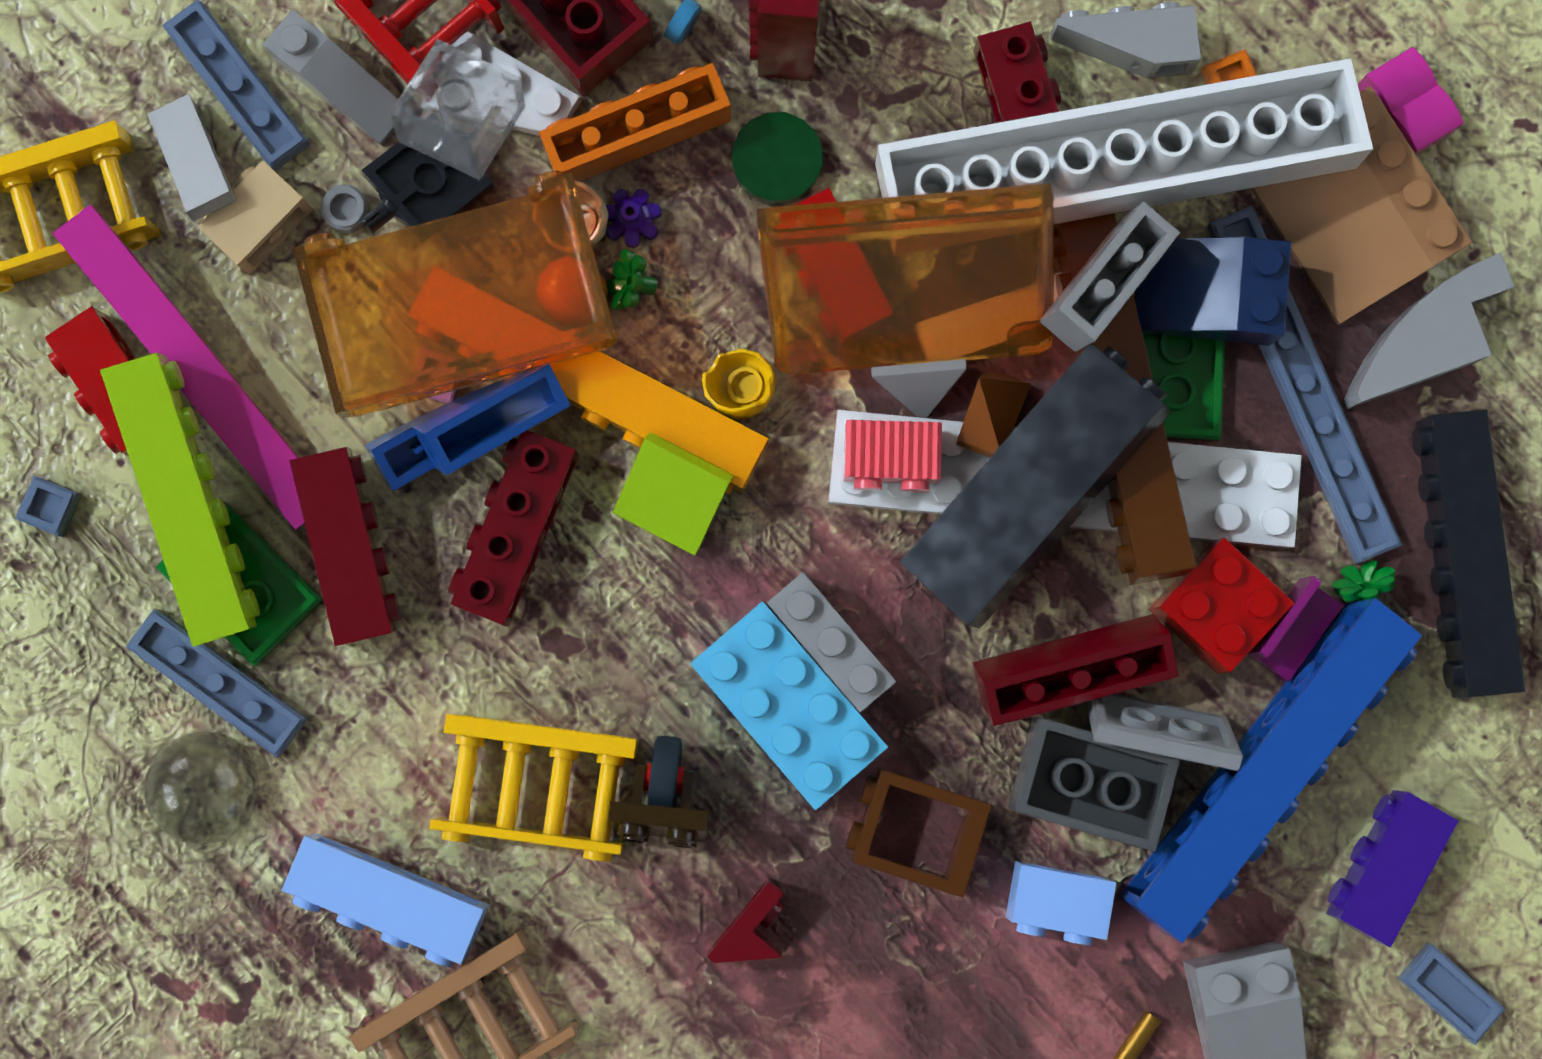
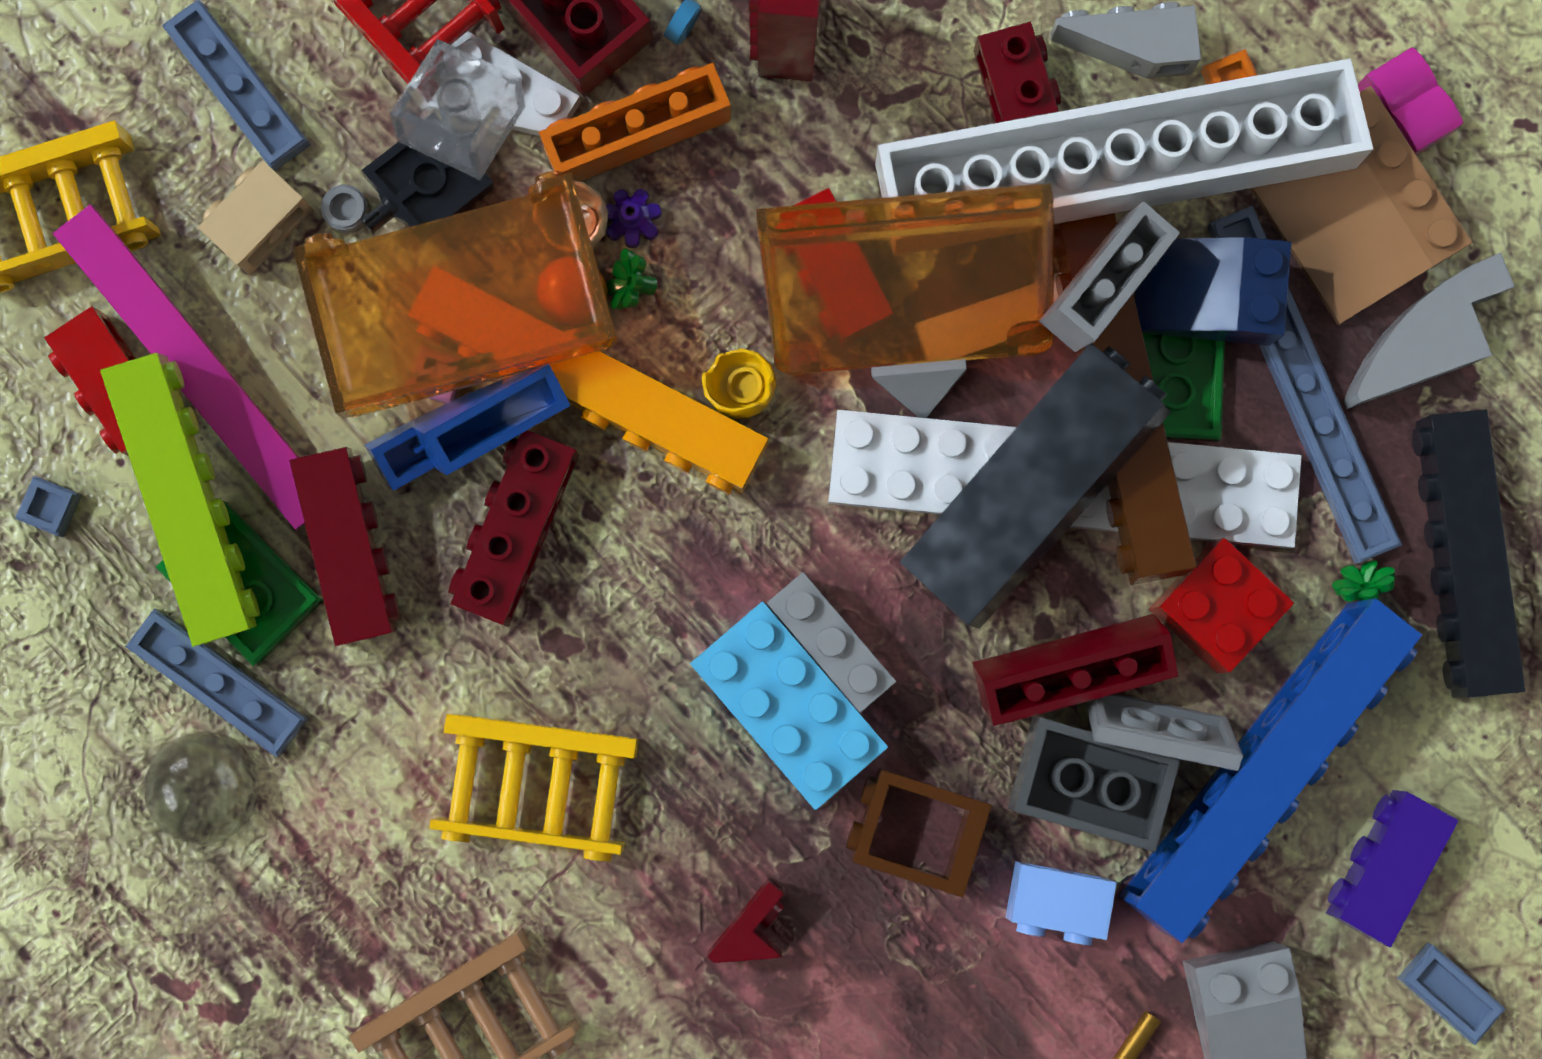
(191, 157): light grey tile -> none
(332, 75): light grey slope -> none
(384, 898): light blue brick -> none
(660, 817): dark brown plate -> none
(672, 493): lime tile -> none
(777, 158): dark green tile -> none
(892, 454): coral brick -> none
(992, 412): dark orange slope -> none
(1297, 630): magenta panel -> none

